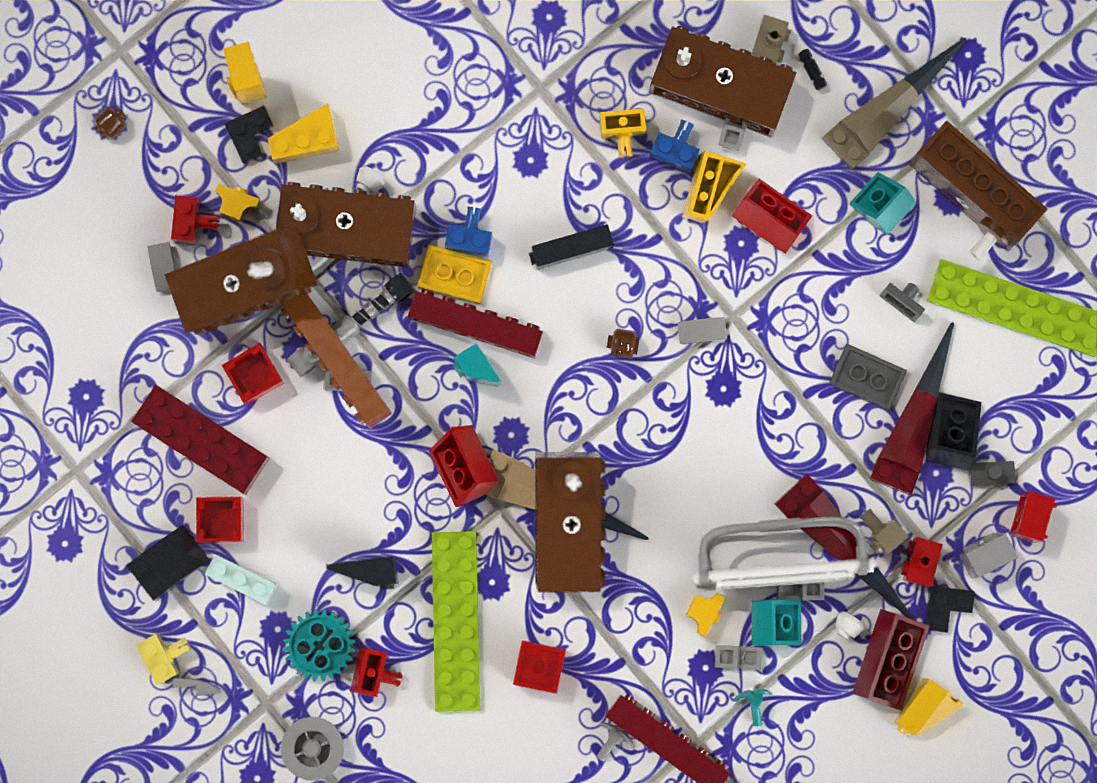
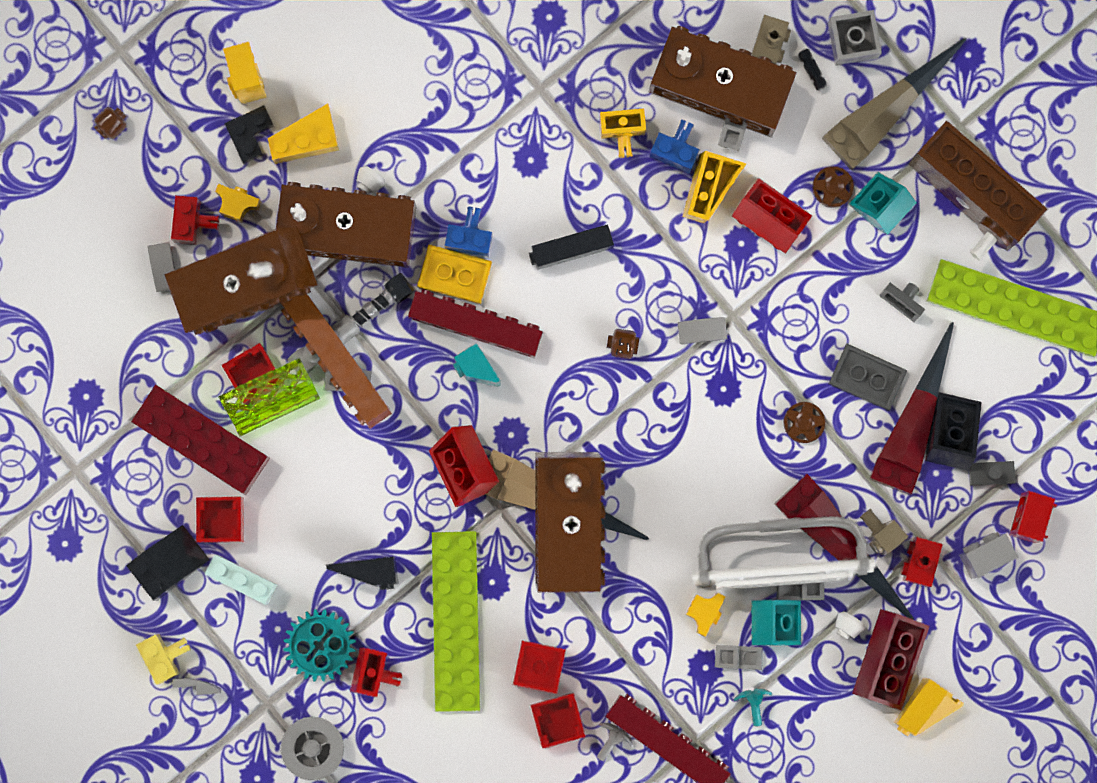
(272, 405): none -> clear neon green fence
(557, 720): none -> red container
(804, 422): none -> reddish brown wheel
(833, 186): none -> reddish brown wheel
(854, 37): none -> light grey brick
(942, 601): black plate -> none

